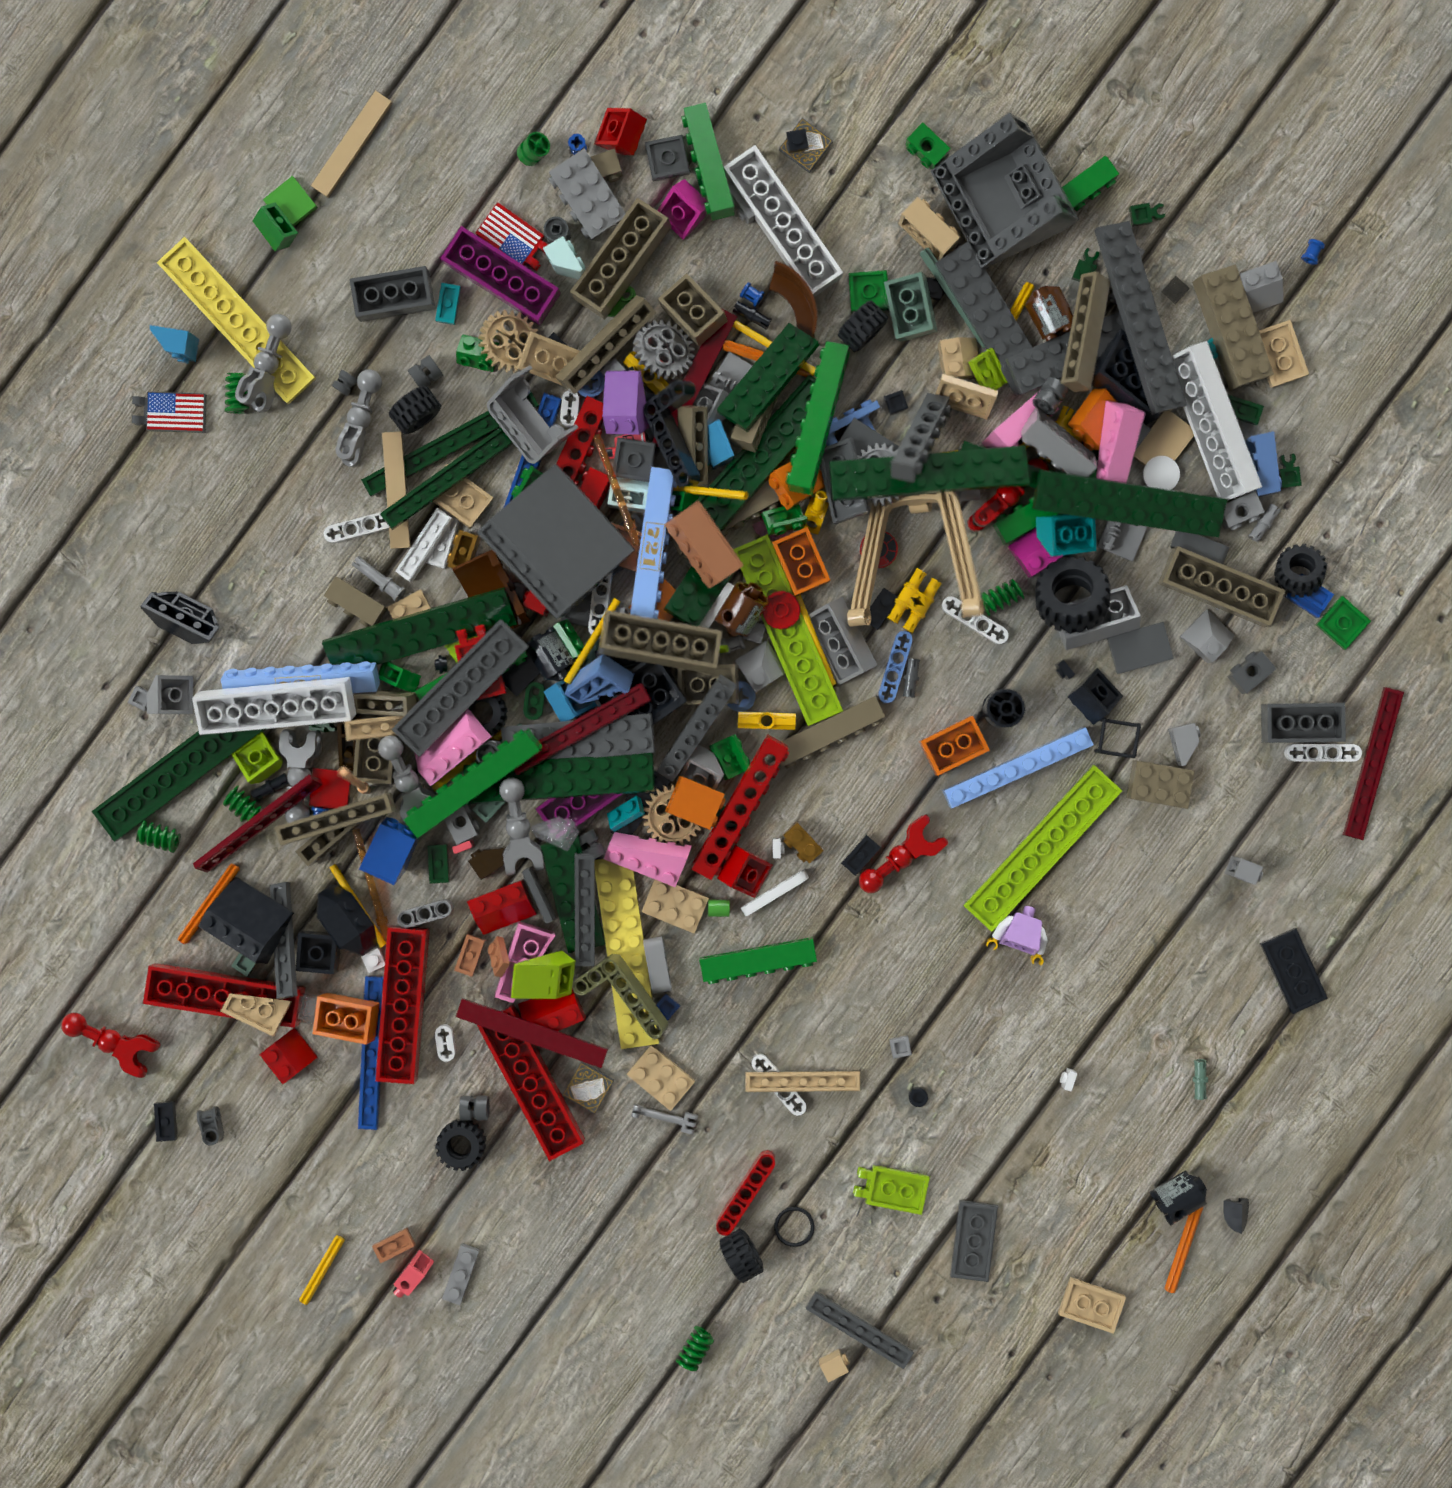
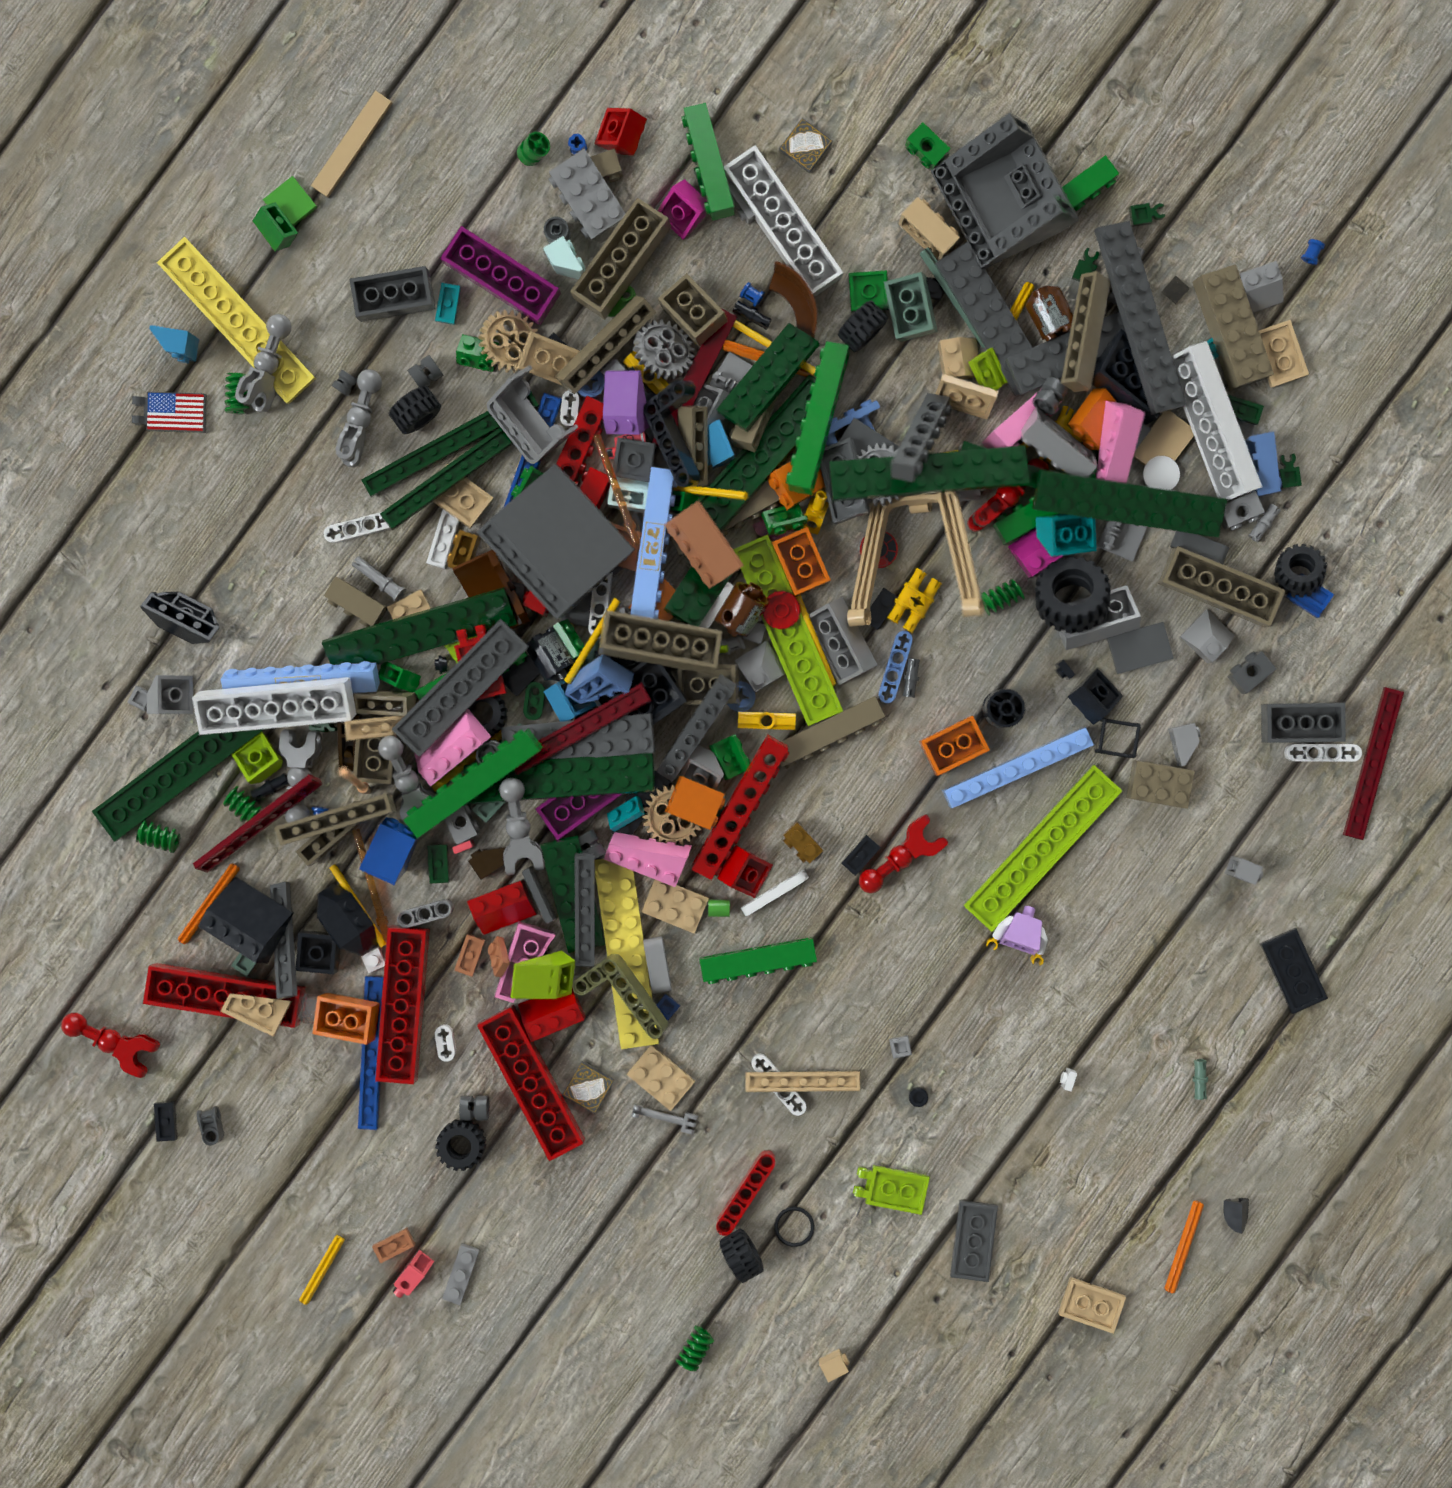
(288, 1055): red slope -> none
(333, 791): red tile -> none
(395, 484): tan tile -> none
(424, 545): white tile -> none
(512, 236): tile -> none
(531, 1033): dark red tile -> none
(557, 832): clear slope -> none
(667, 158): dark grey tile -> none
(778, 848): white plate -> none
(797, 140): black plate -> none
(859, 1330): dark grey plate -> none
(896, 402): black tile -> none
(973, 622): white beam -> none
(1180, 1196): black cylinder -> none
(1343, 622): green tile -> none

